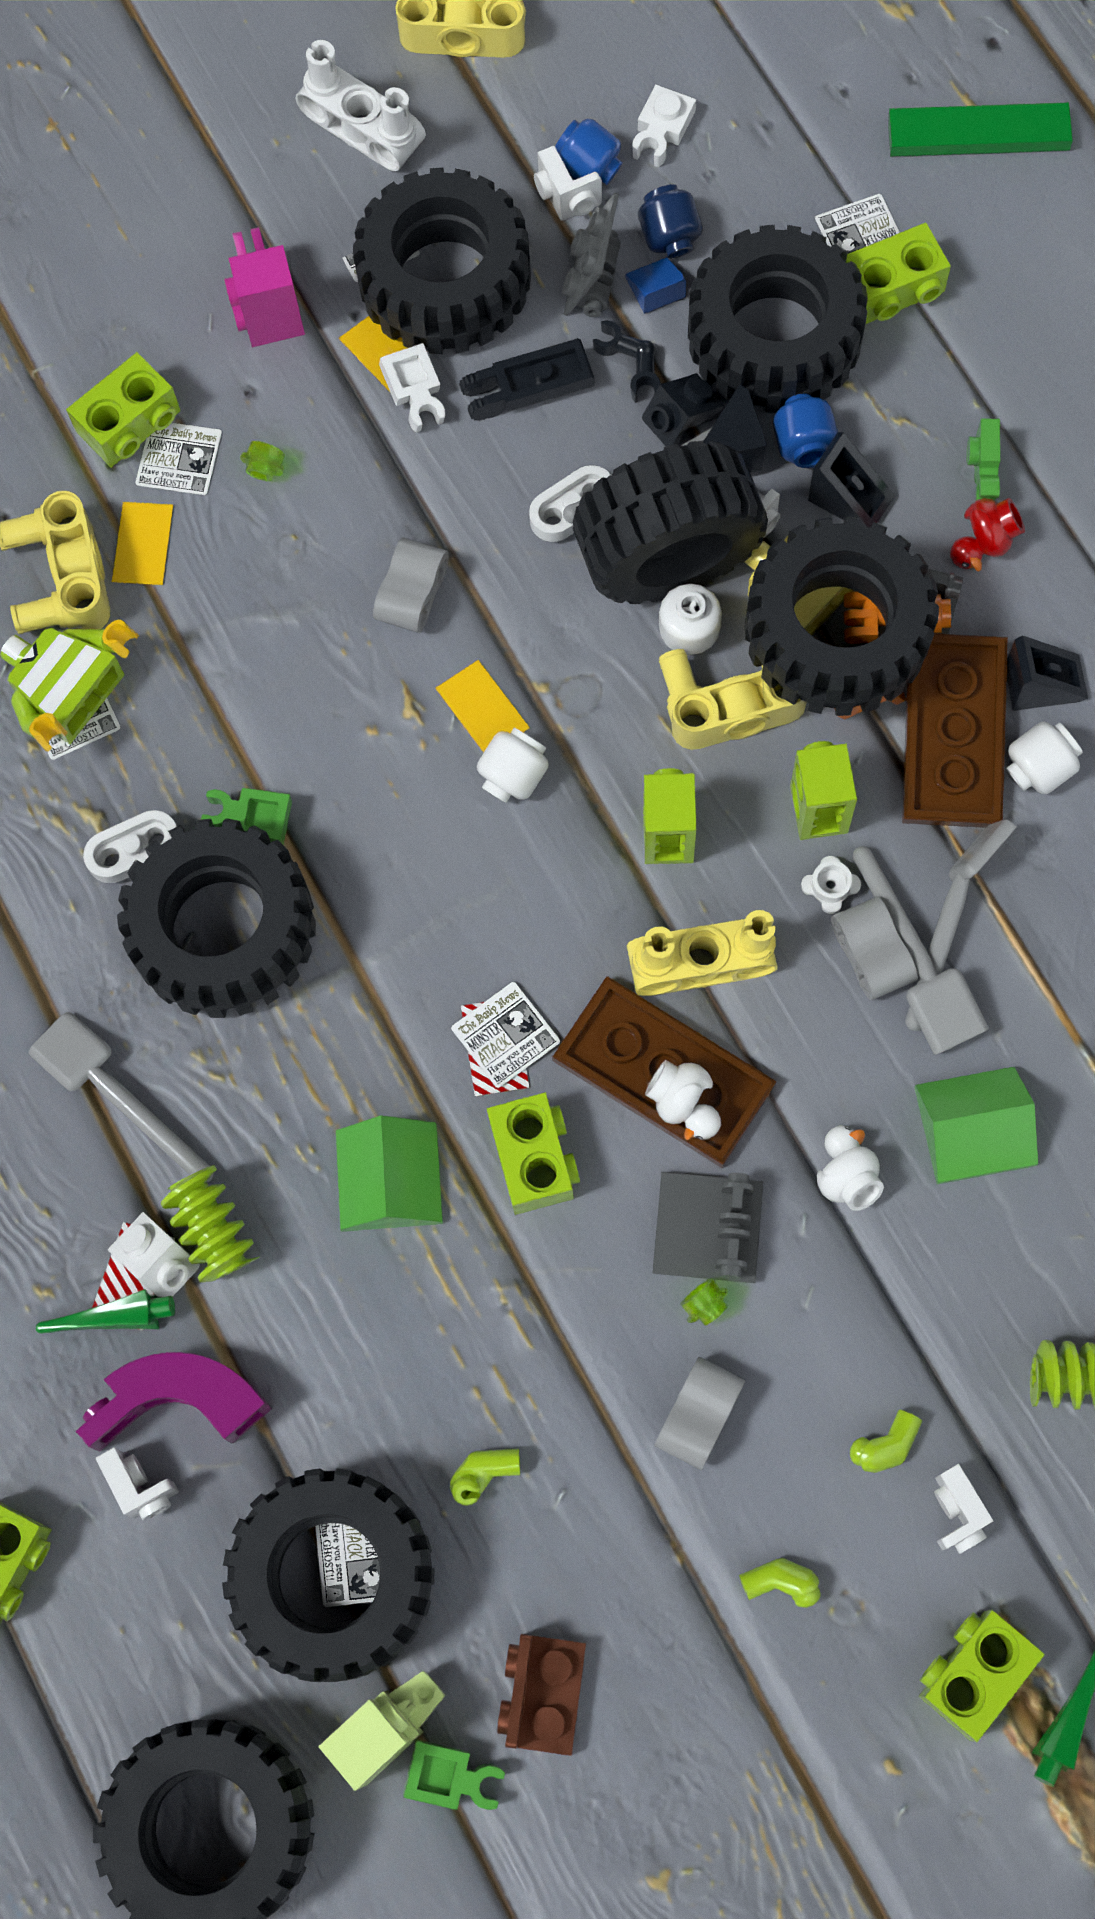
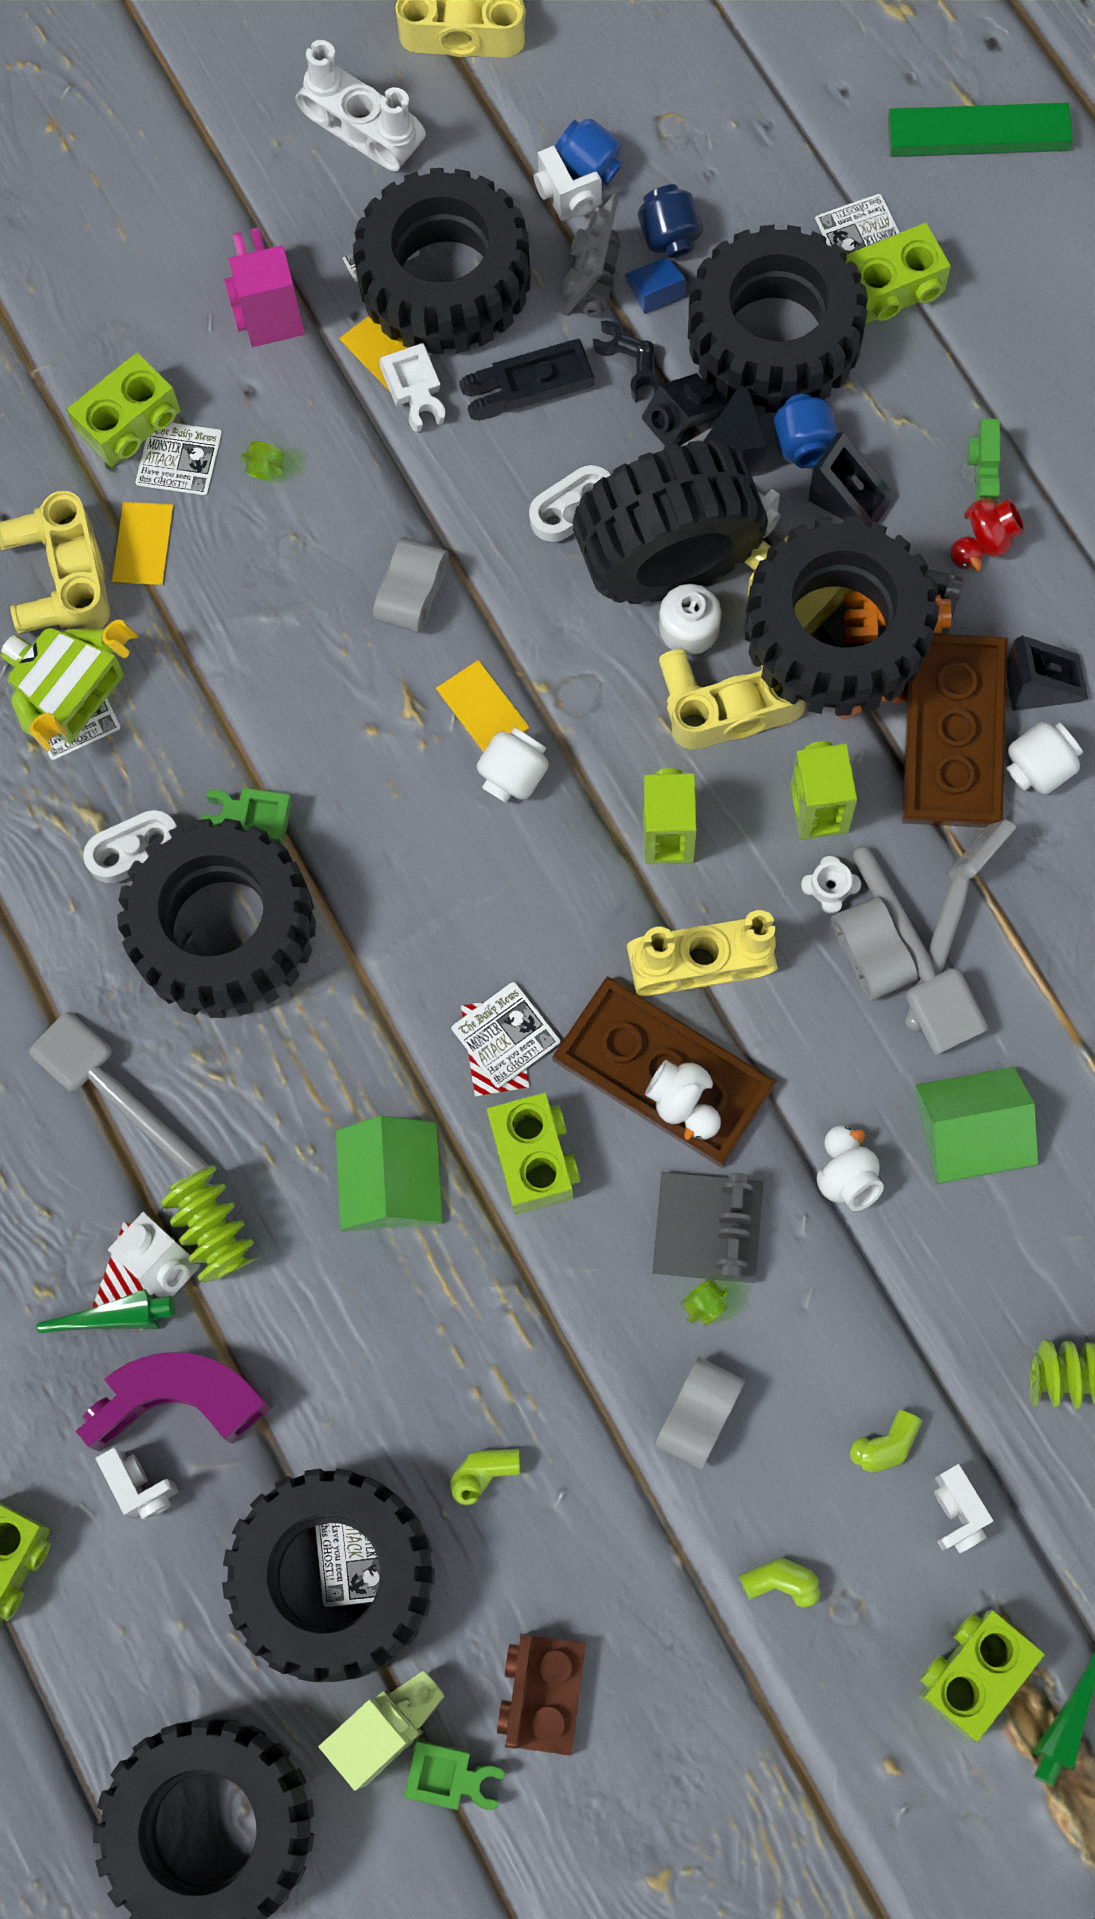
(662, 120): white plate -> none

